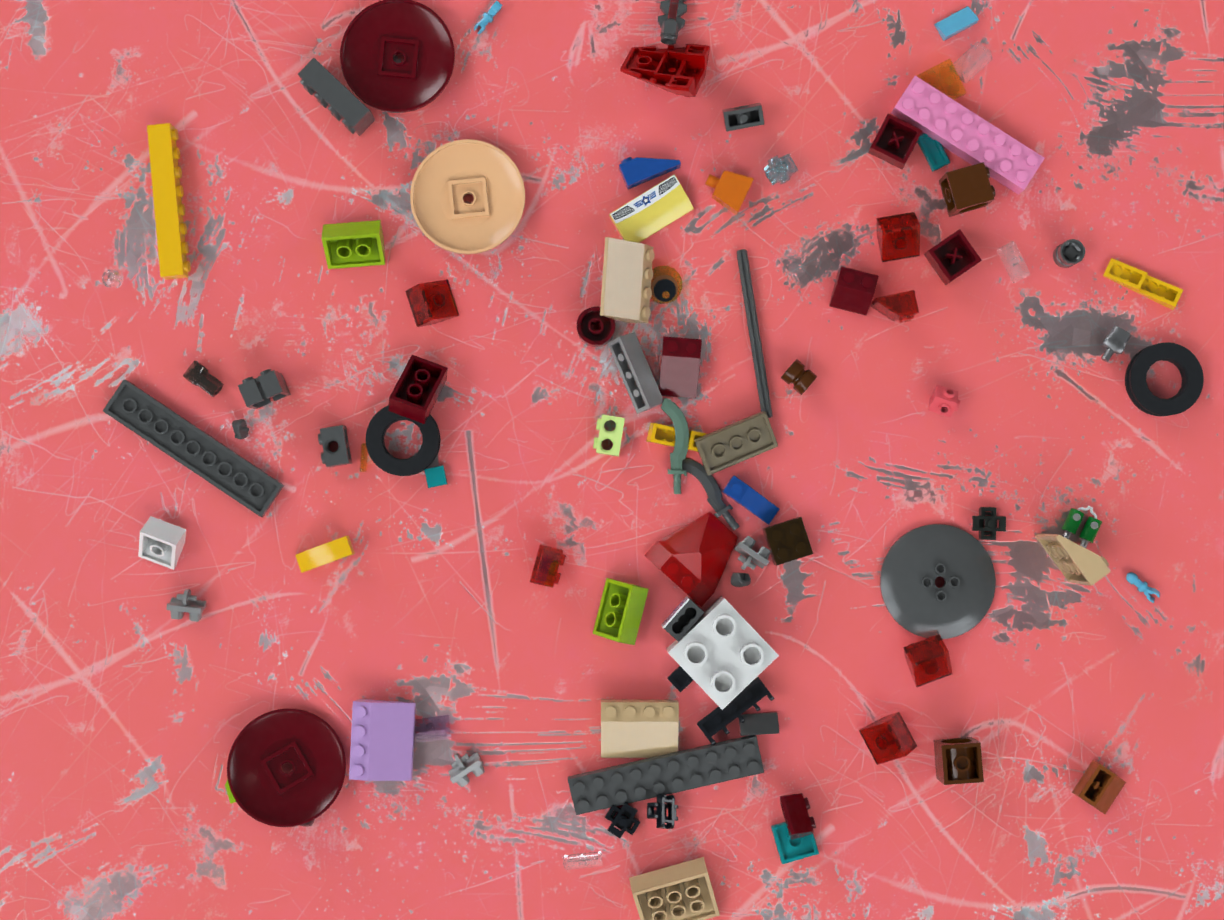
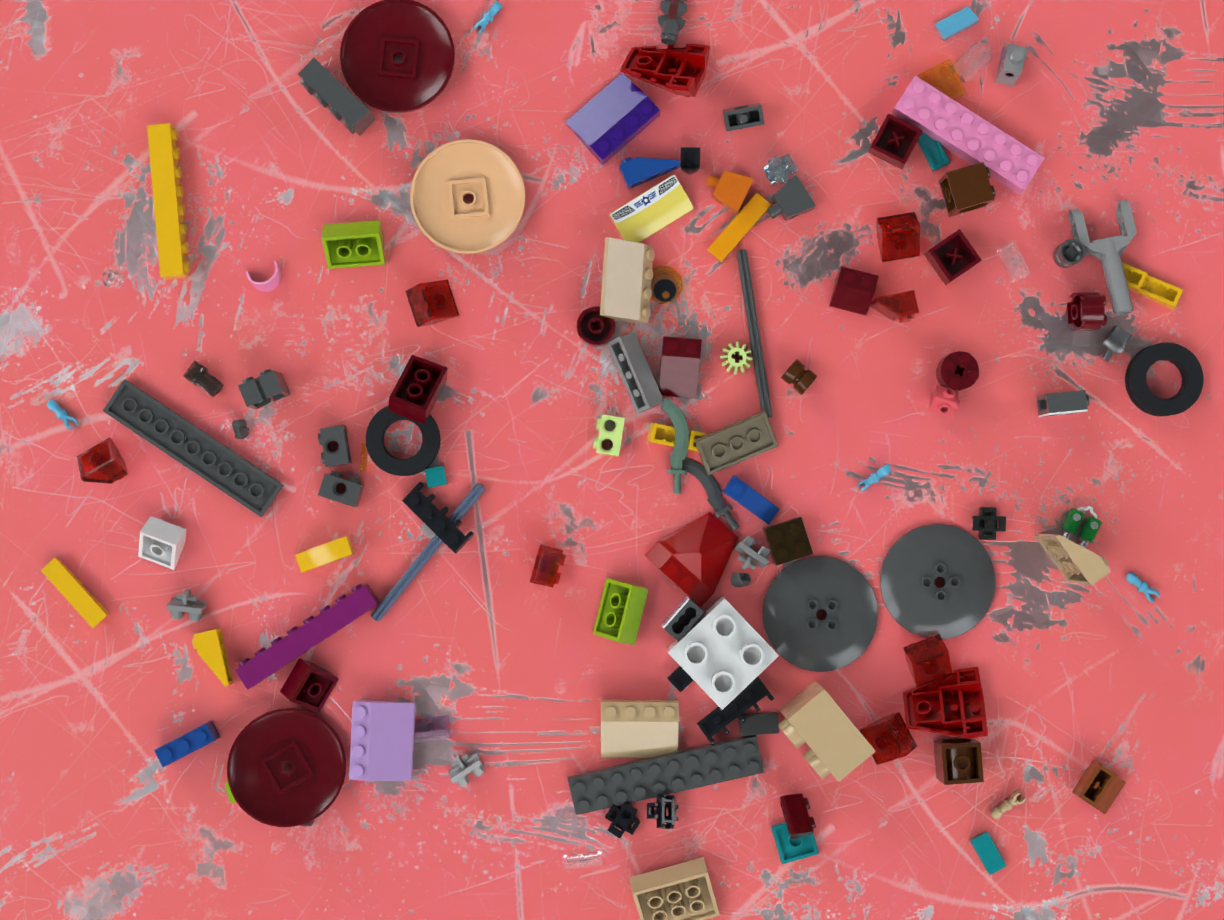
(61, 413): none -> medium azure piece
(74, 592): none -> yellow slope
(102, 463): none -> clear red slope
(187, 743): none -> blue brick
(212, 650): none -> yellow slope
(270, 284): none -> bright pink helmet
(307, 636): none -> magenta brick
(308, 685): none -> dark red slope
(353, 489): none -> dark grey brick
(425, 555): none -> sand blue axle
(436, 519): none -> black hinge
(613, 118): none -> slope
(690, 159): none -> black plate
(738, 227): none -> light orange tile
(741, 353): none -> yellowish green gear
(791, 200): none -> dark grey torso
(792, 609): none -> dark grey dish
(832, 738): none -> tan brick
(874, 477): none -> medium azure piece
(948, 705): none -> red wedge
(957, 360): none -> dark red brick
(987, 852): none -> teal tile
(1007, 805): none -> tan piece
(1012, 62): none -> light grey torso
(1062, 403): none -> dark grey piece
(1086, 311): none -> dark red brick
(1109, 252): none -> light grey piece

